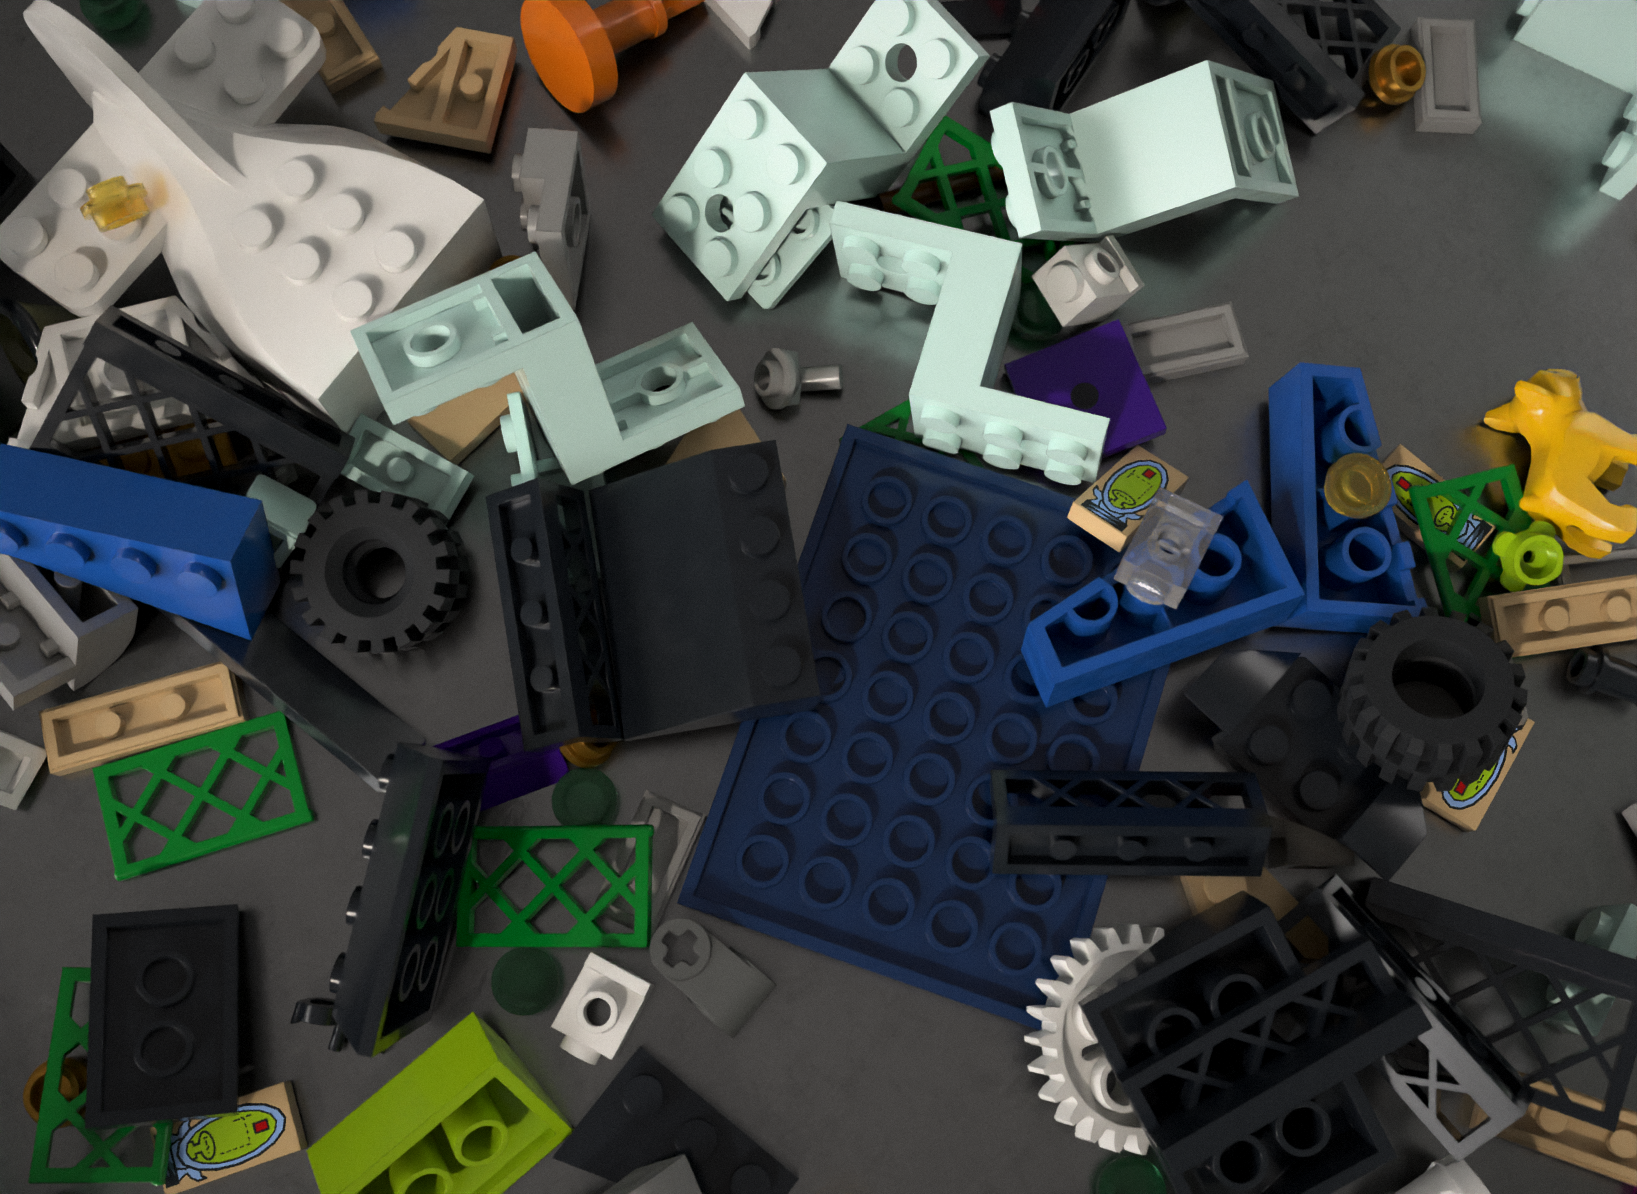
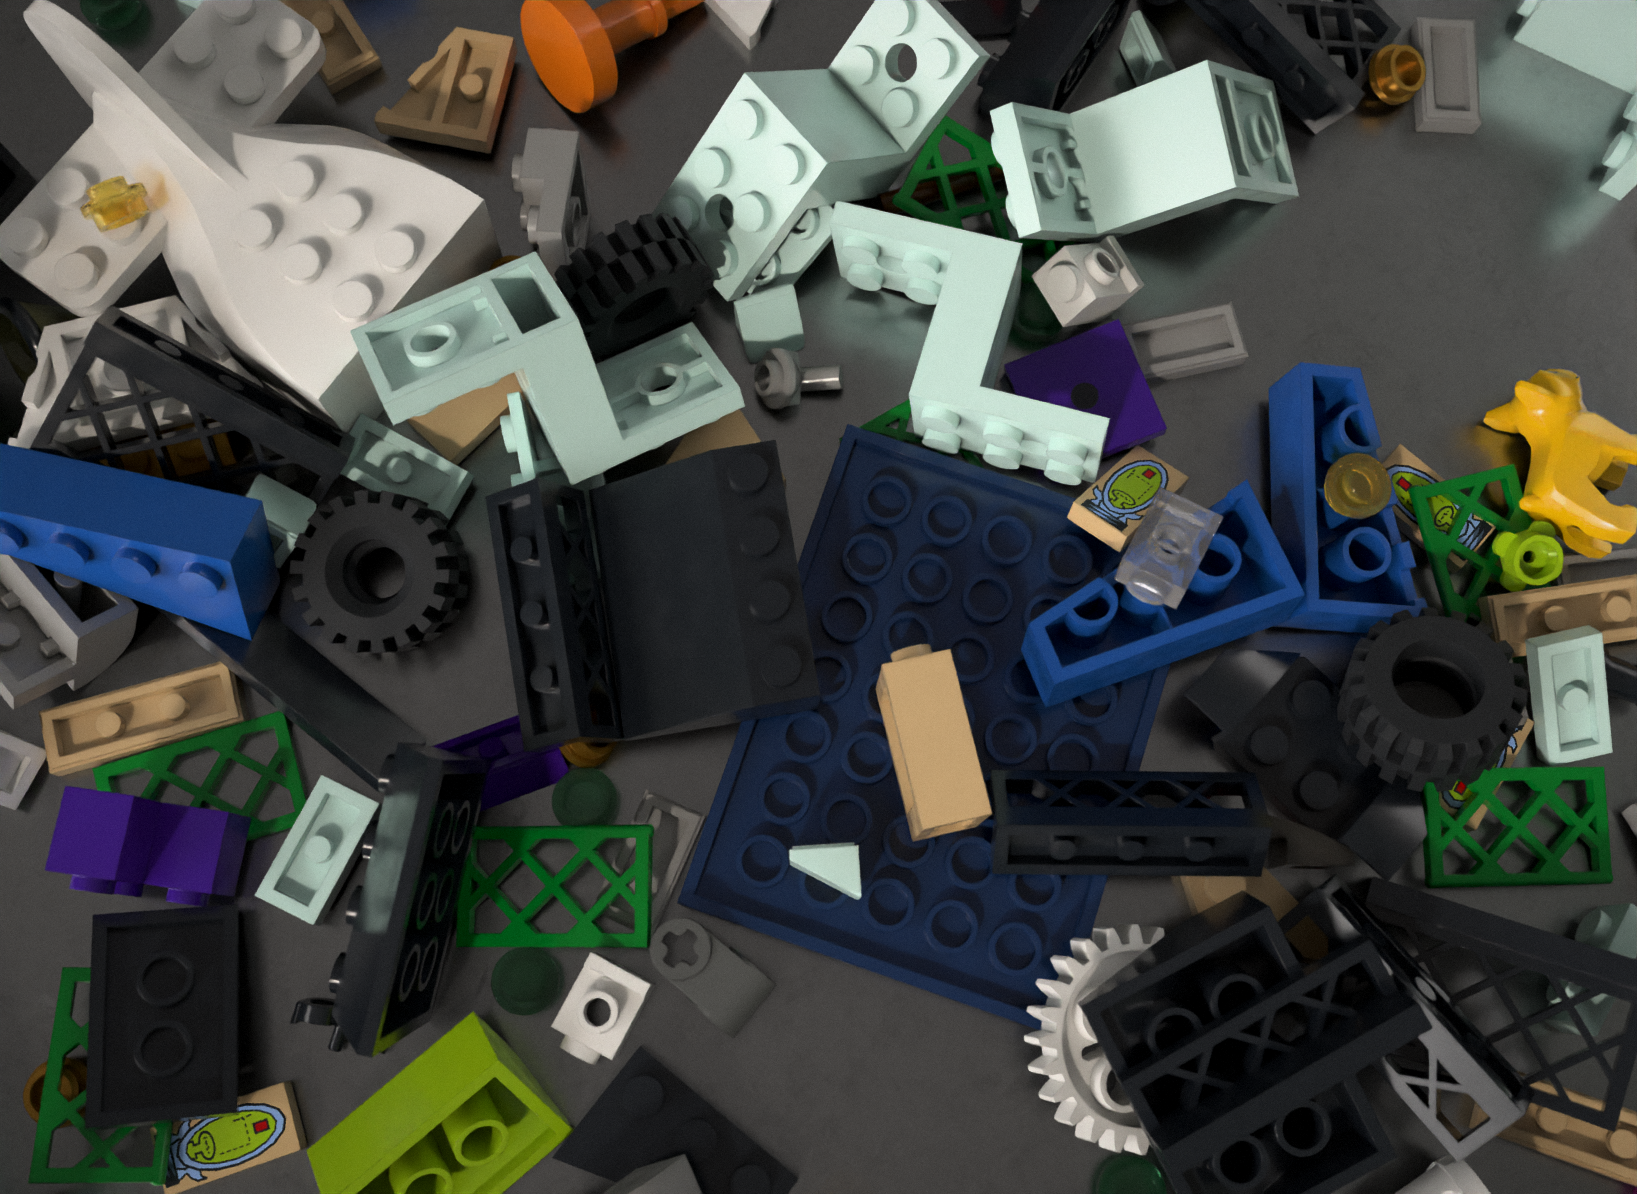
(129, 841): none -> dark purple brick
(319, 851): none -> light aqua plate
(634, 283): none -> black tyre
(769, 322): none -> light aqua slope
(832, 864): none -> light aqua slope
(931, 743): none -> tan window
(1145, 51): none -> light aqua slope
(1549, 868): none -> green window
(1569, 695): none -> light aqua plate

